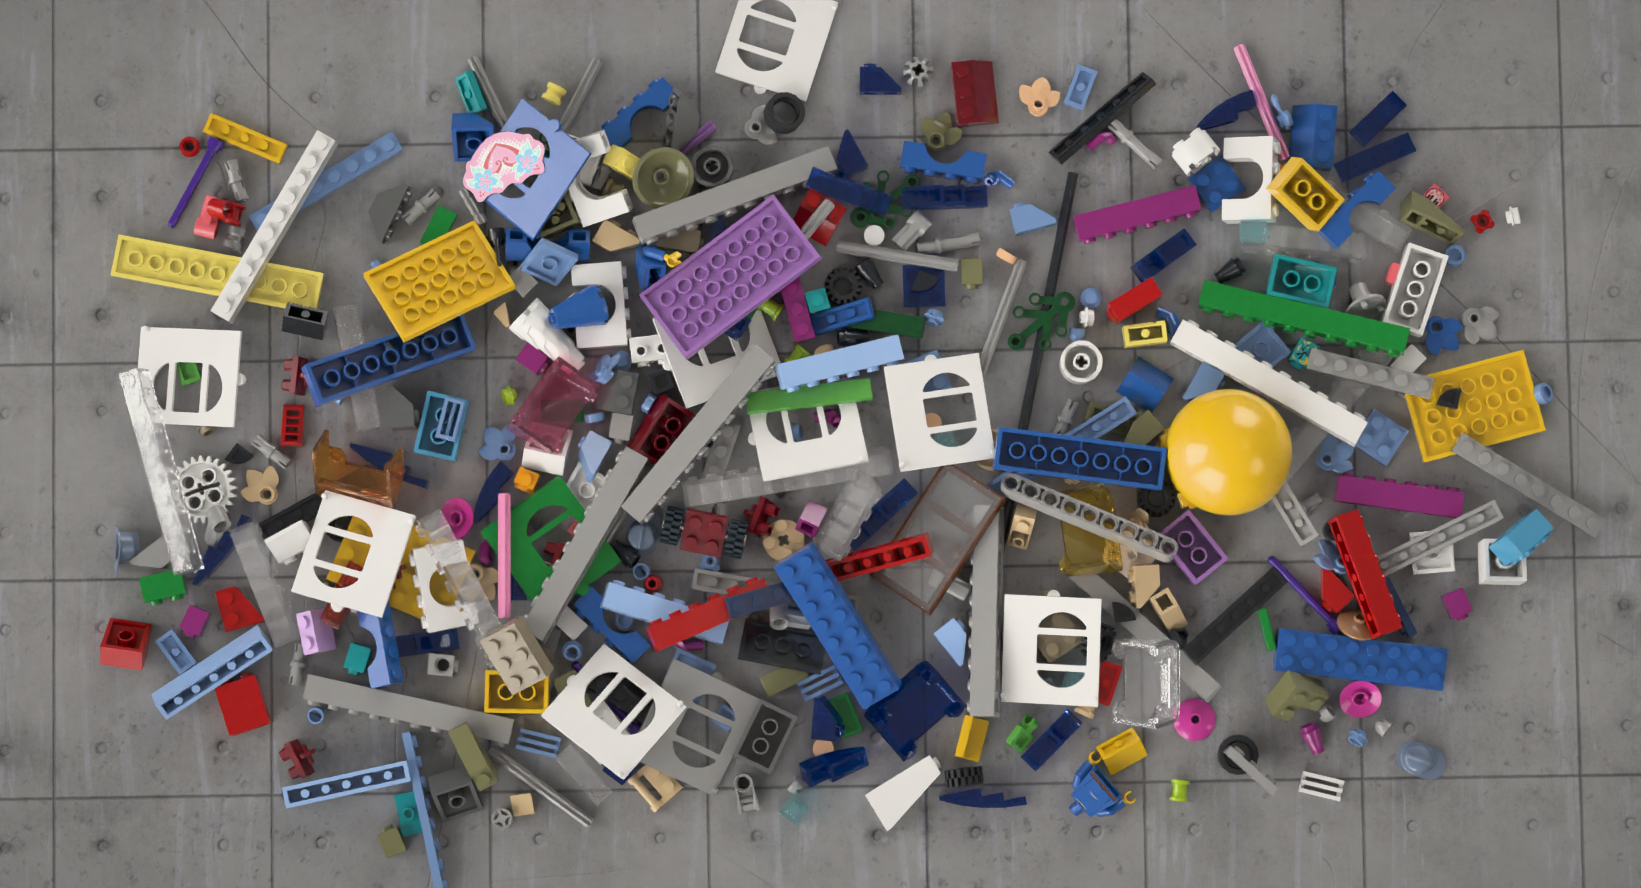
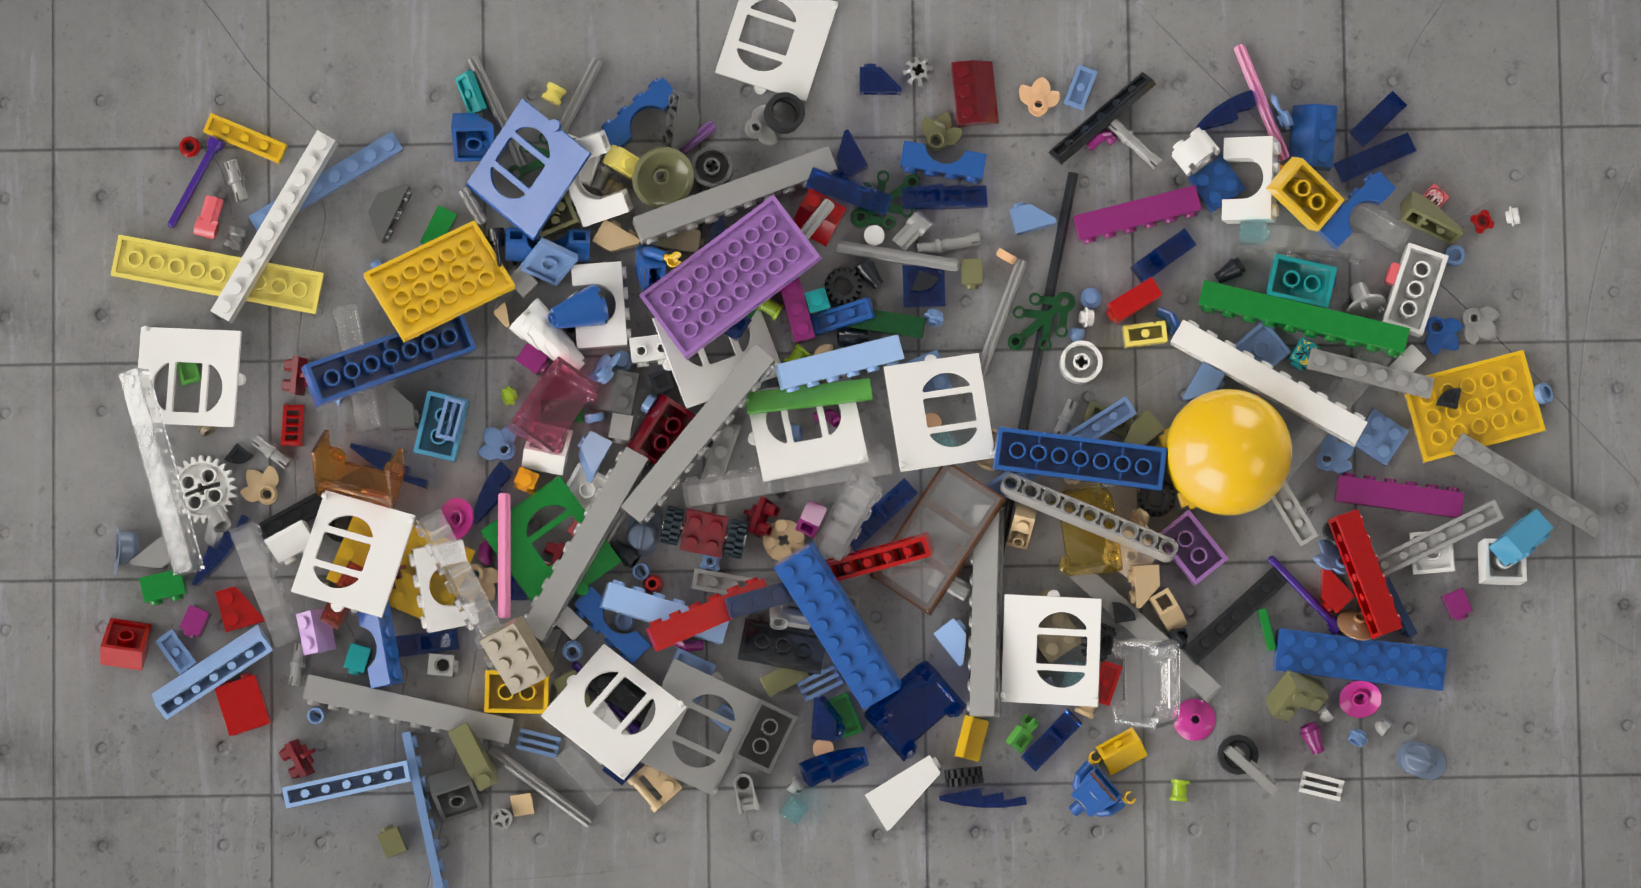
(226, 211): red piece -> none
(304, 321): black brick -> none
(408, 813): teal plate -> none
(420, 207): light grey pin -> none
(502, 161): sticker -> none
(998, 177): blue arm -> none
(1145, 385): blue slope -> none

